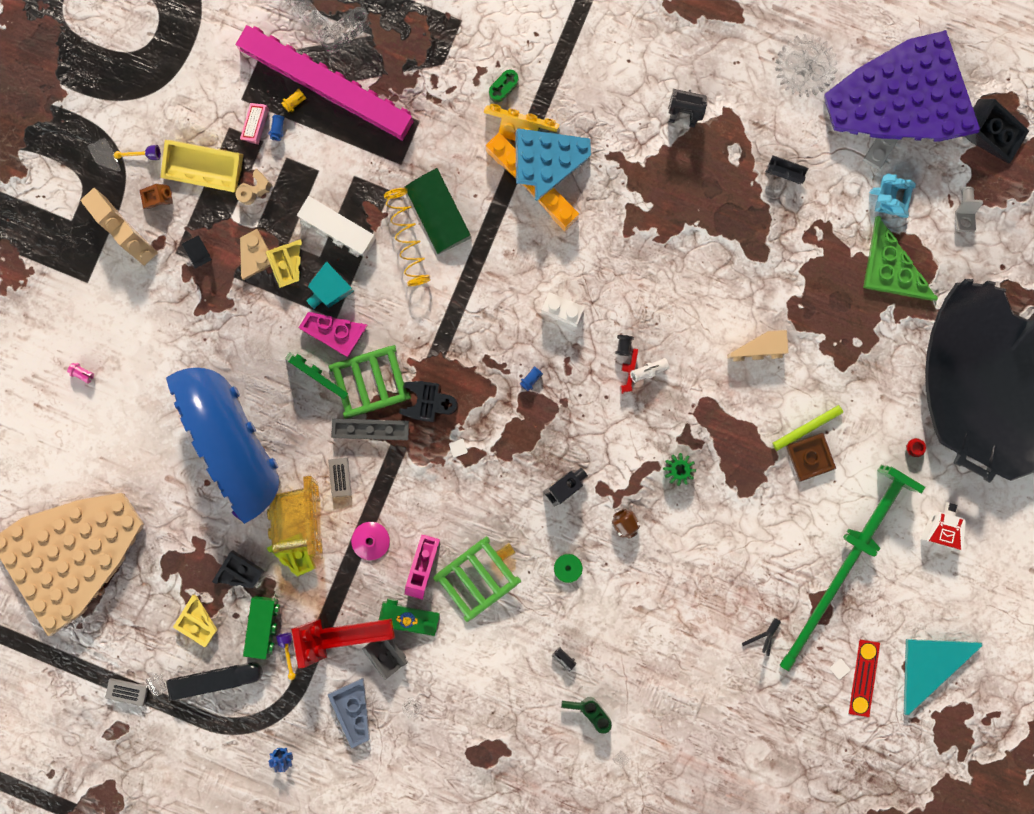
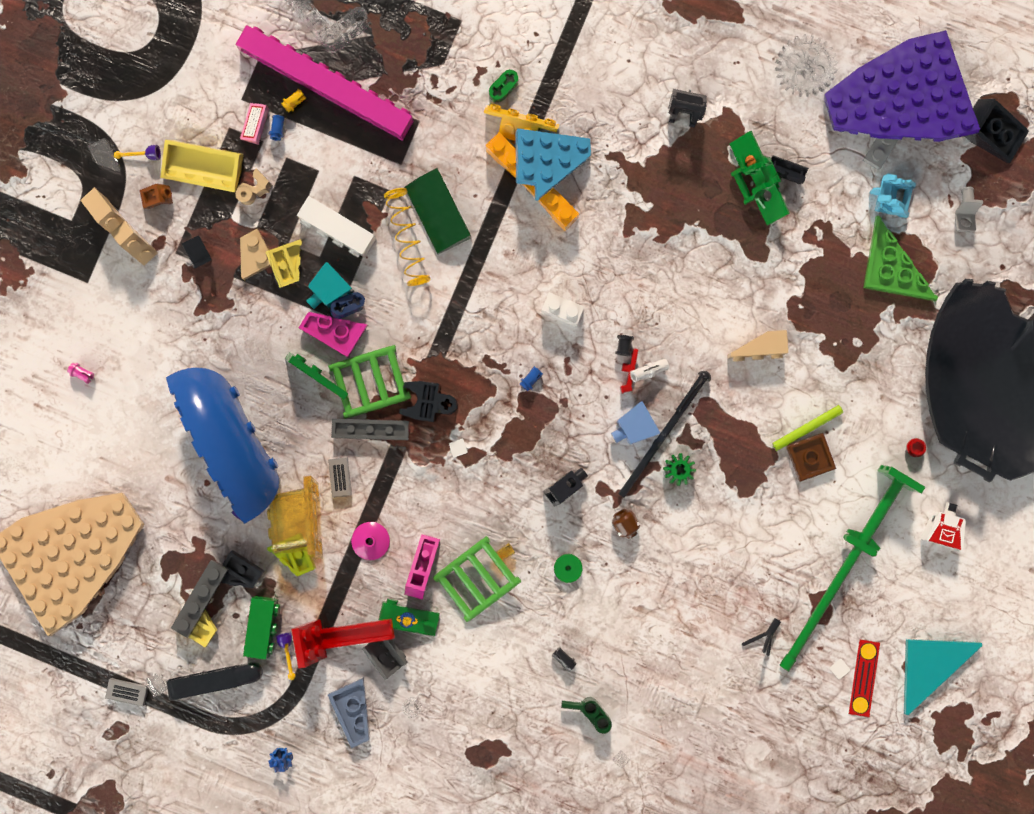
(199, 599): none -> dark grey plate
(347, 301): none -> dark blue beam
(635, 425): none -> medium blue torso
(703, 377): none -> black bar
(764, 176): none -> green piece

